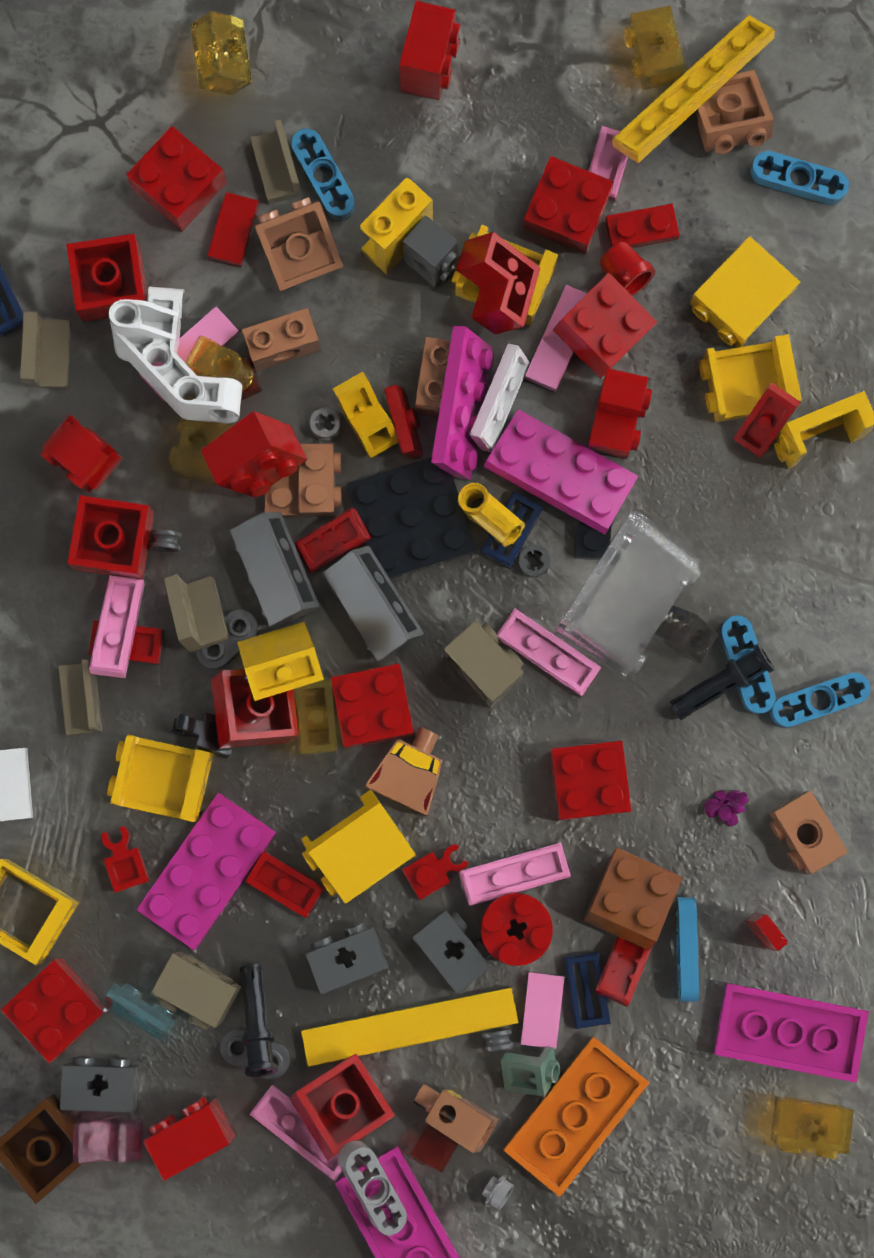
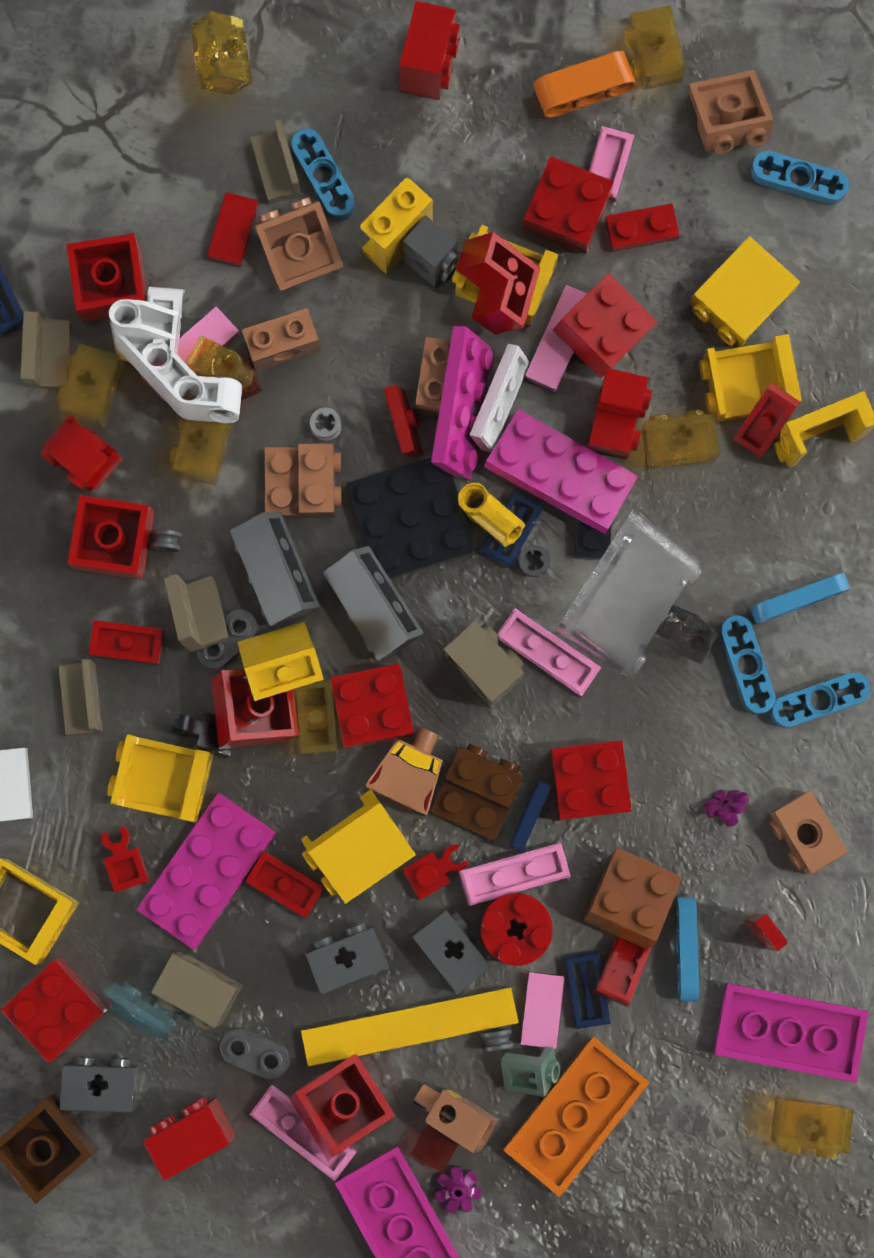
(94, 403): none -> clear yellow brick
(108, 1140): clear pink brick -> none
(117, 626): bright pink tile -> none
(176, 178): red brick -> none
(254, 455): red brick -> none
(258, 1037): black pin -> none
(332, 540): red plate -> none
(359, 1181): light grey beam -> none
(365, 415): yellow brick -> none
(455, 1182): none -> magenta plant
(478, 792): none -> reddish brown plate
(497, 1192): light grey plate -> none
(530, 816): none -> dark blue tile
(584, 84): none -> orange beam
(627, 267): red piece -> none
(693, 88): yellow tile -> none
(699, 446): none -> clear yellow brick
(736, 674): black pin -> none
(800, 598): none -> dark azure beam

